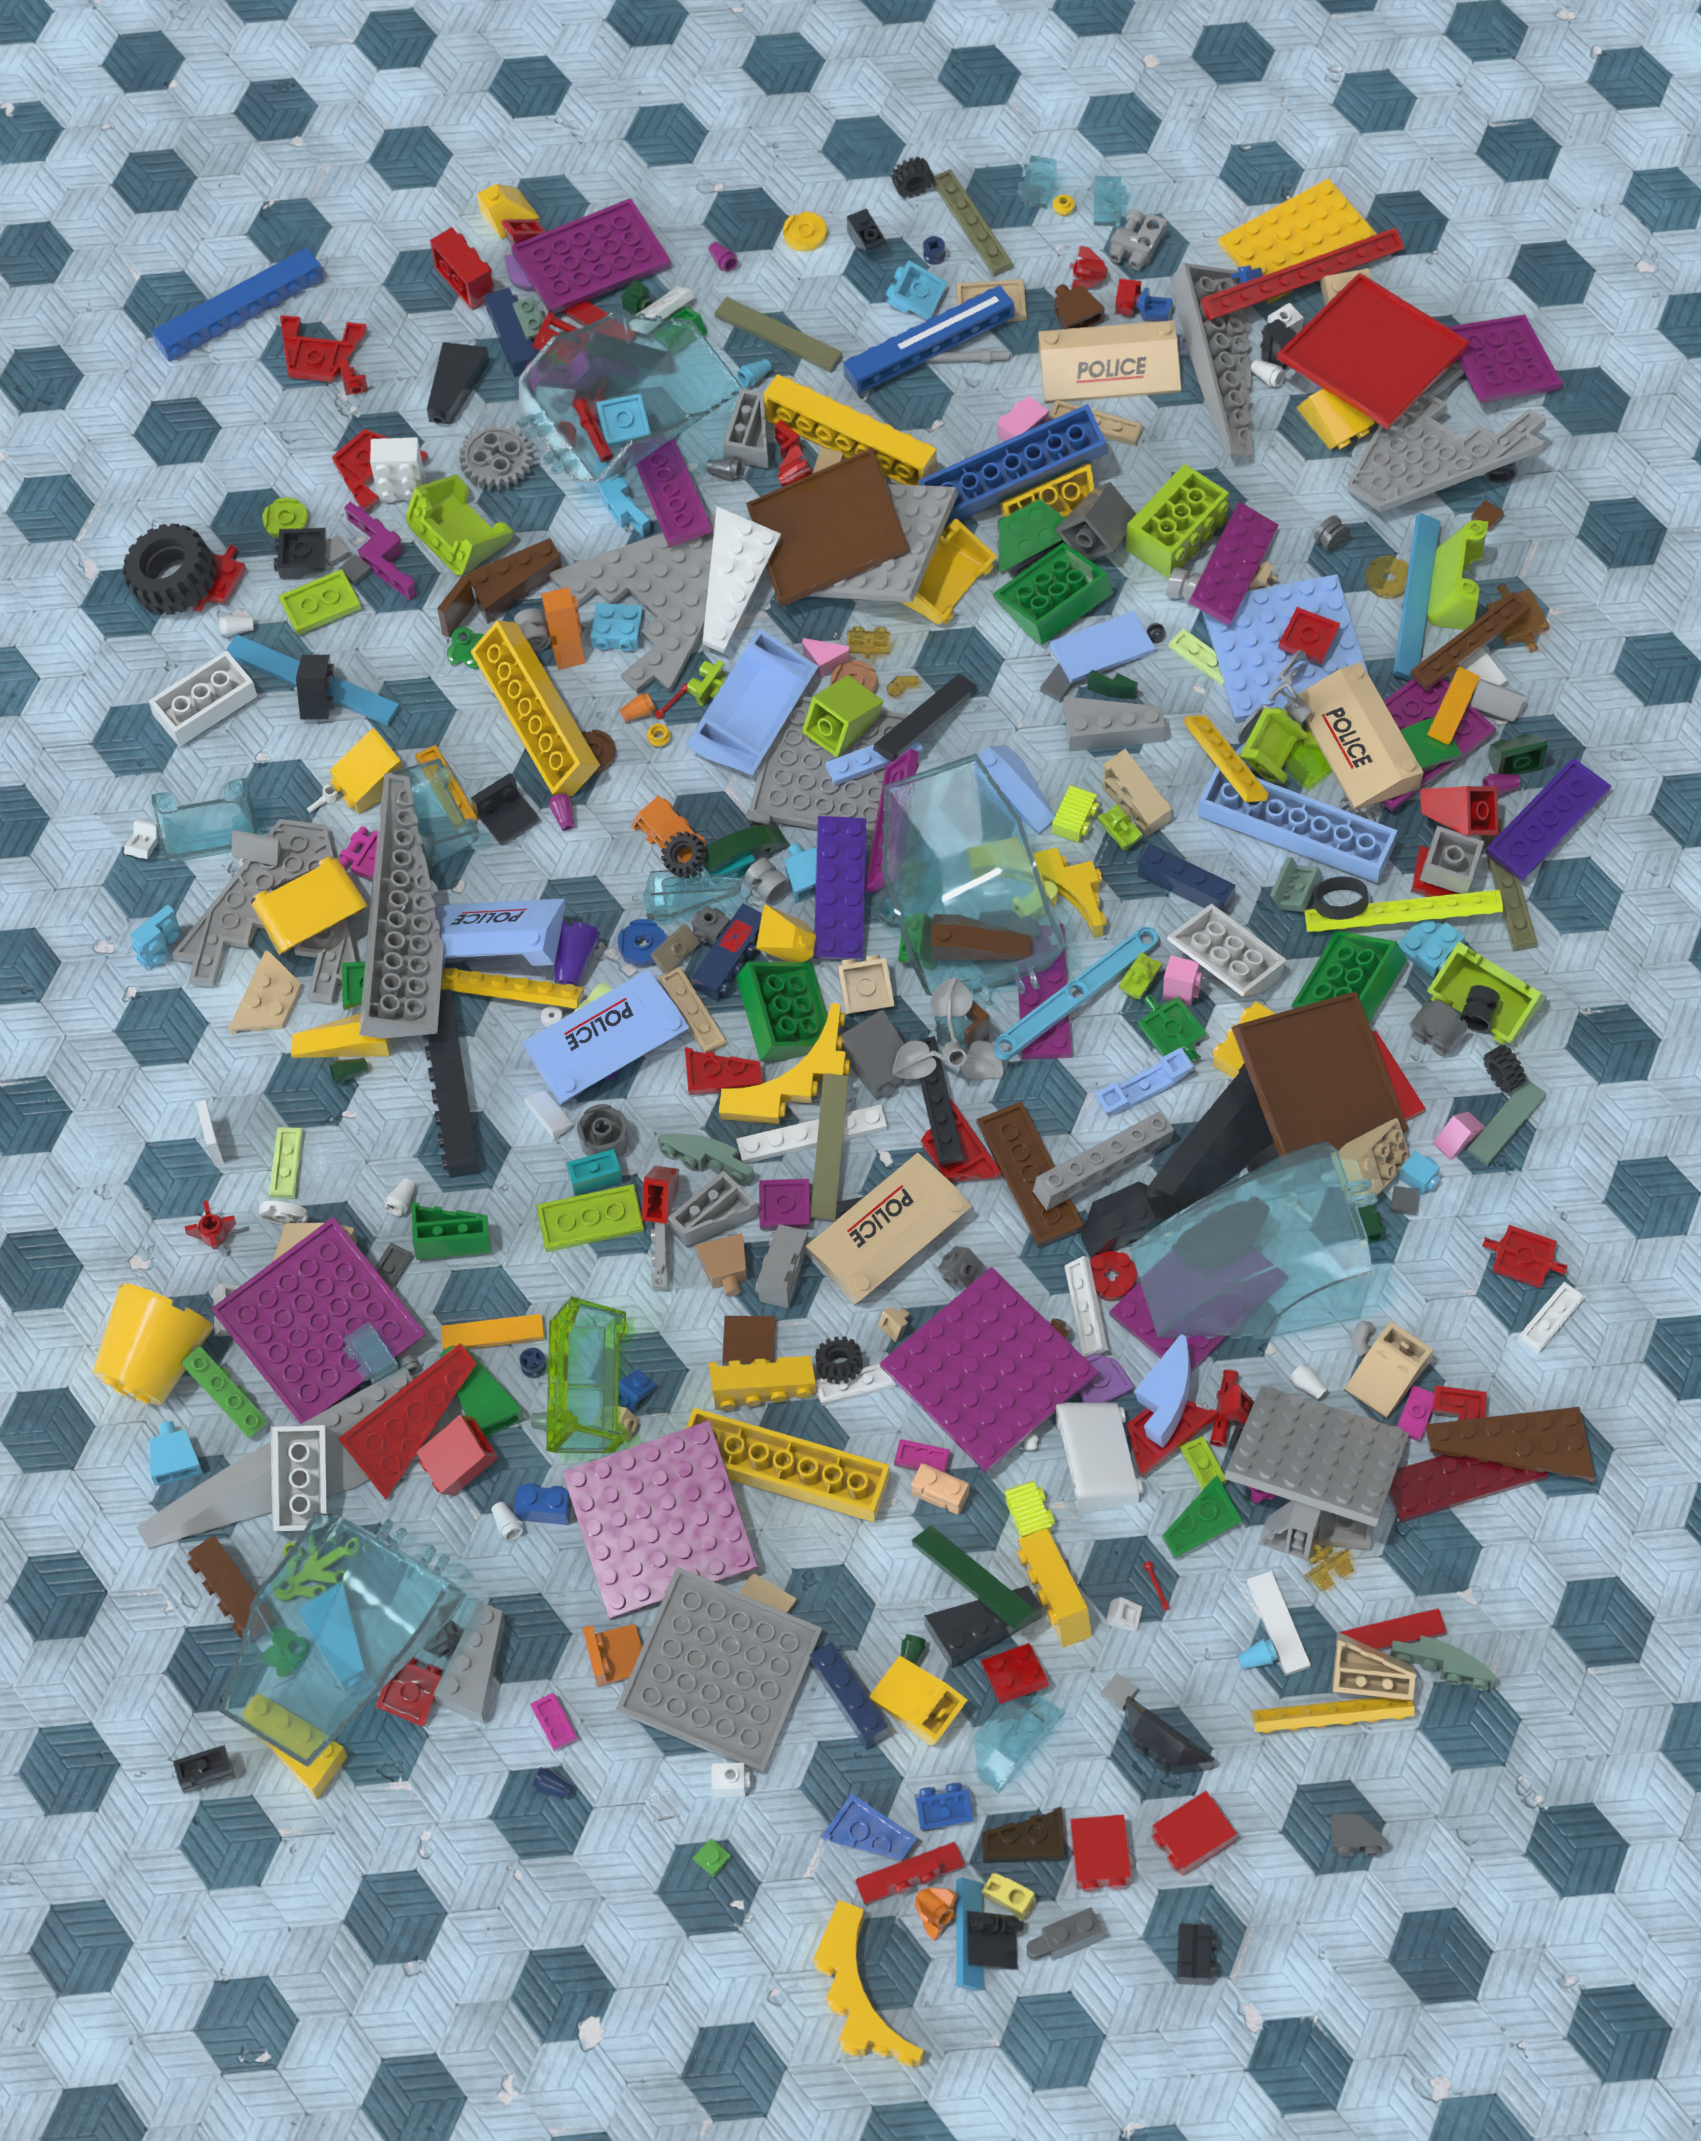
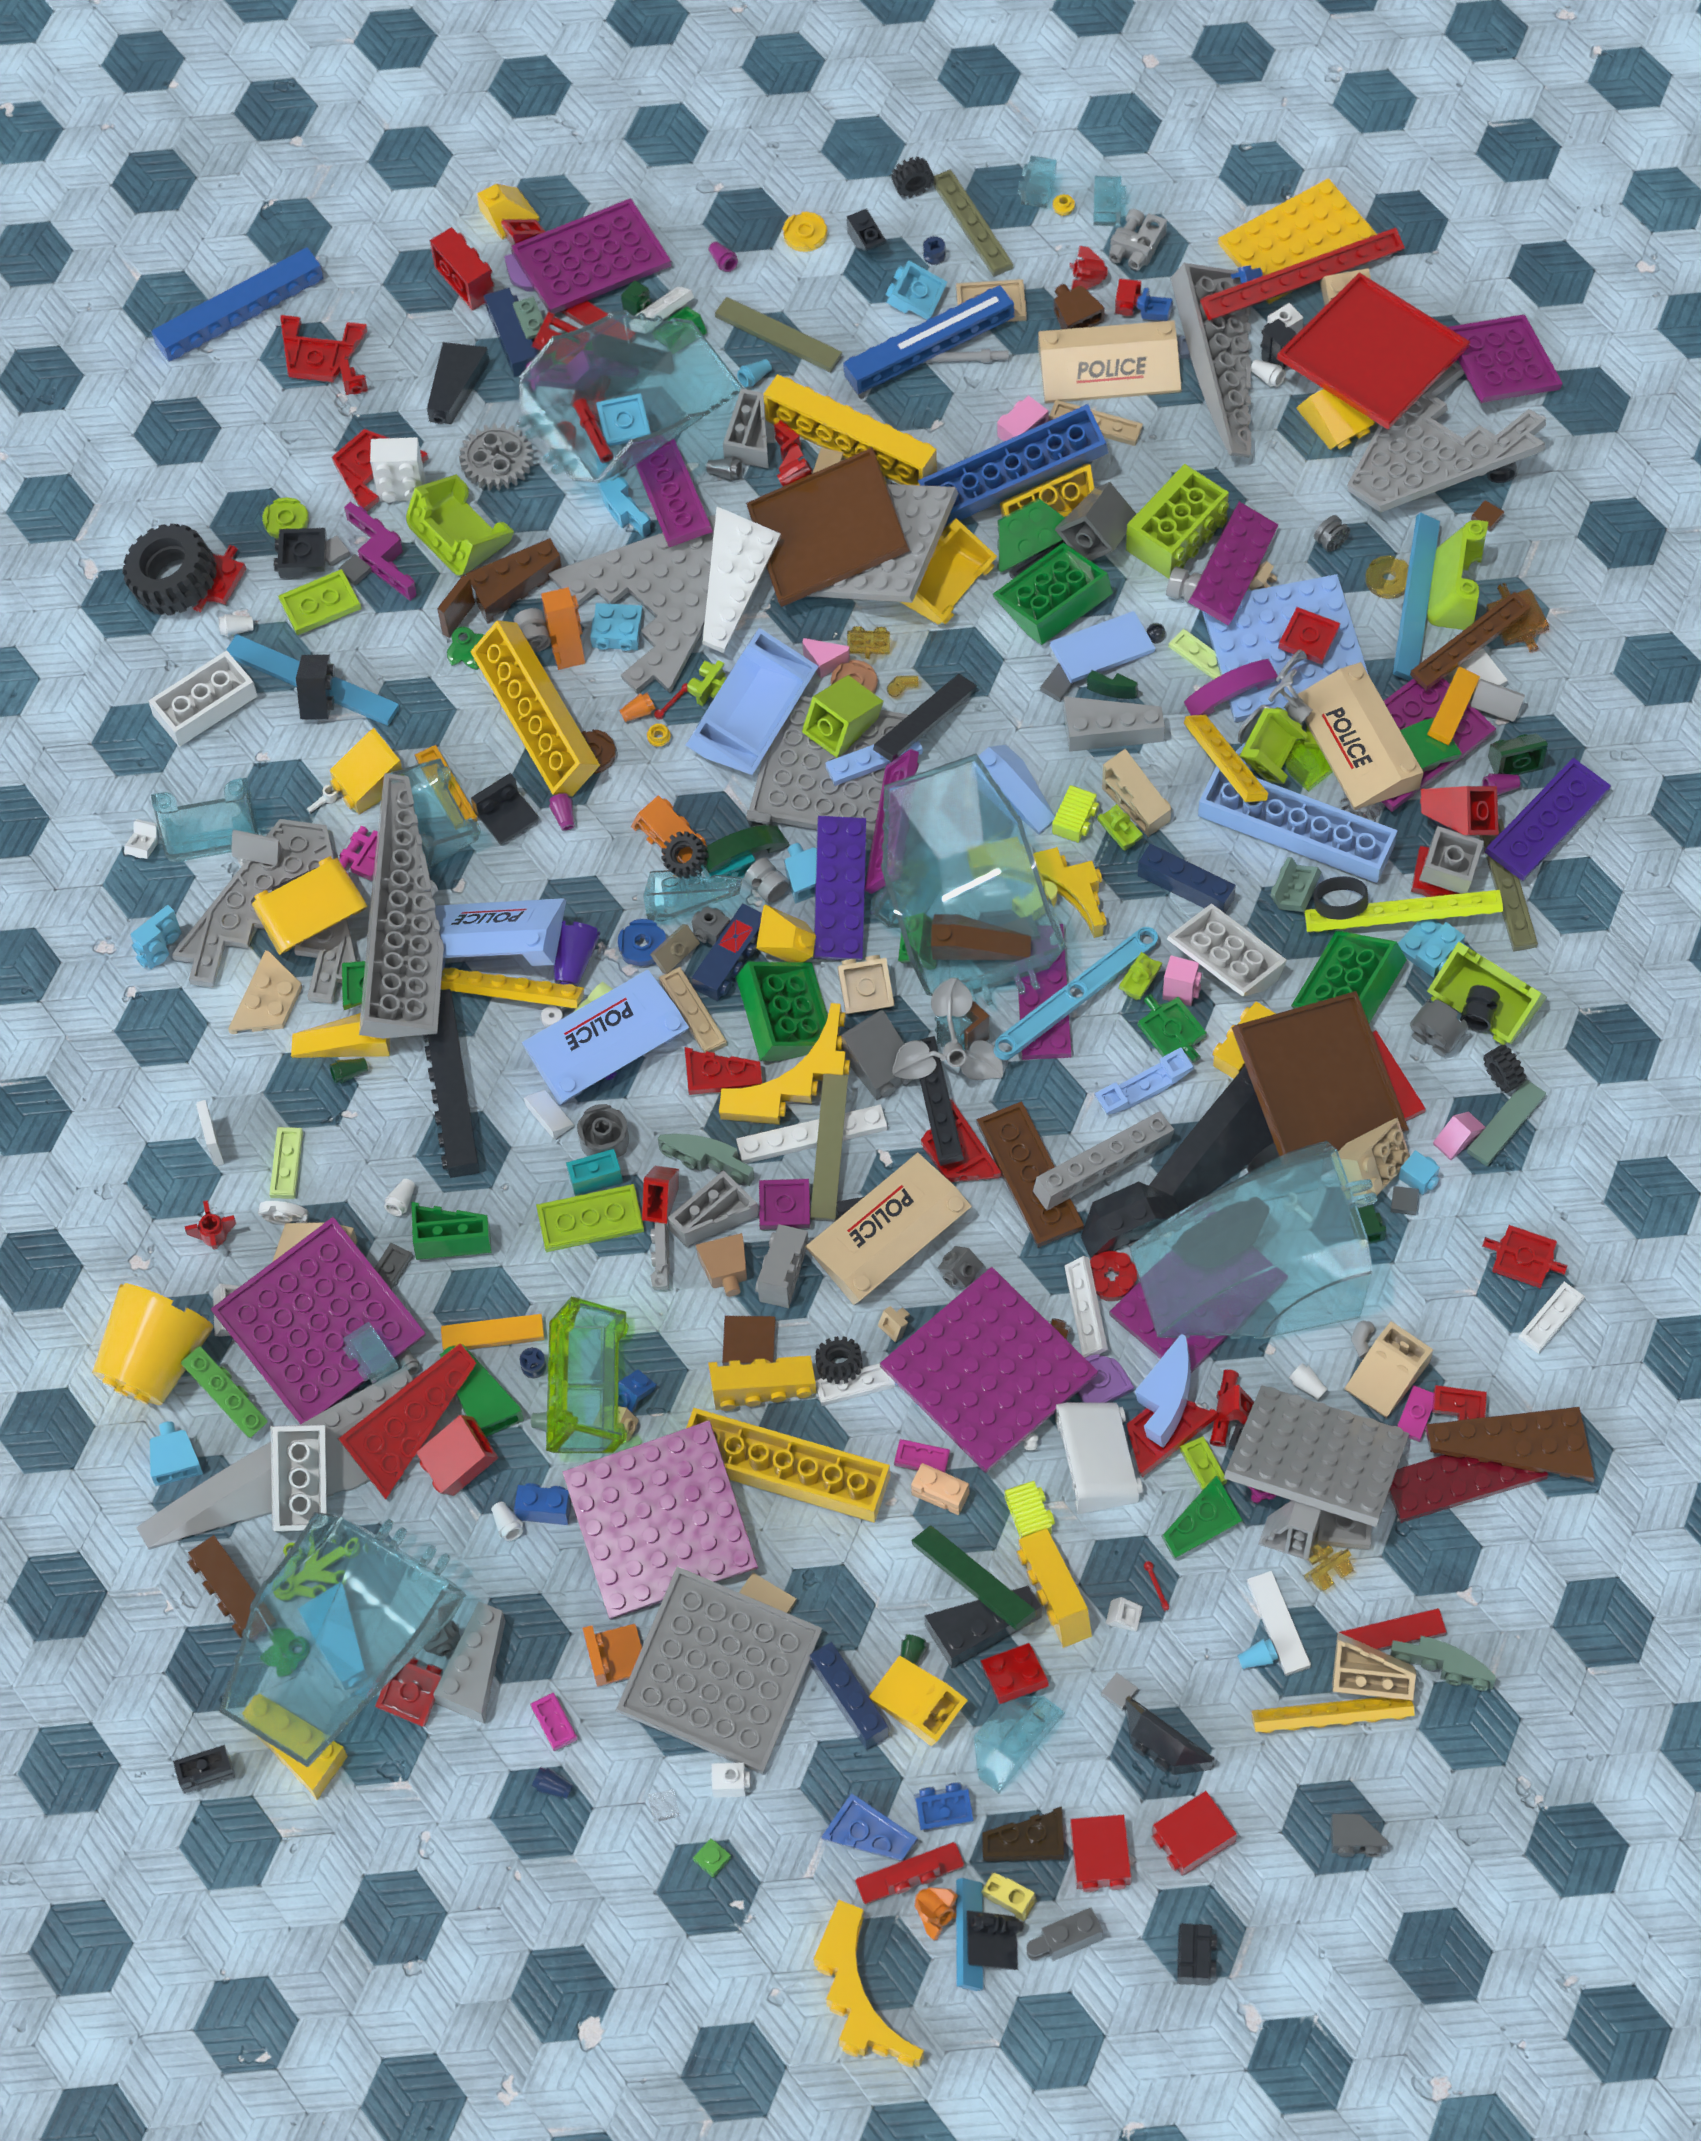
(1229, 686): none -> magenta slope

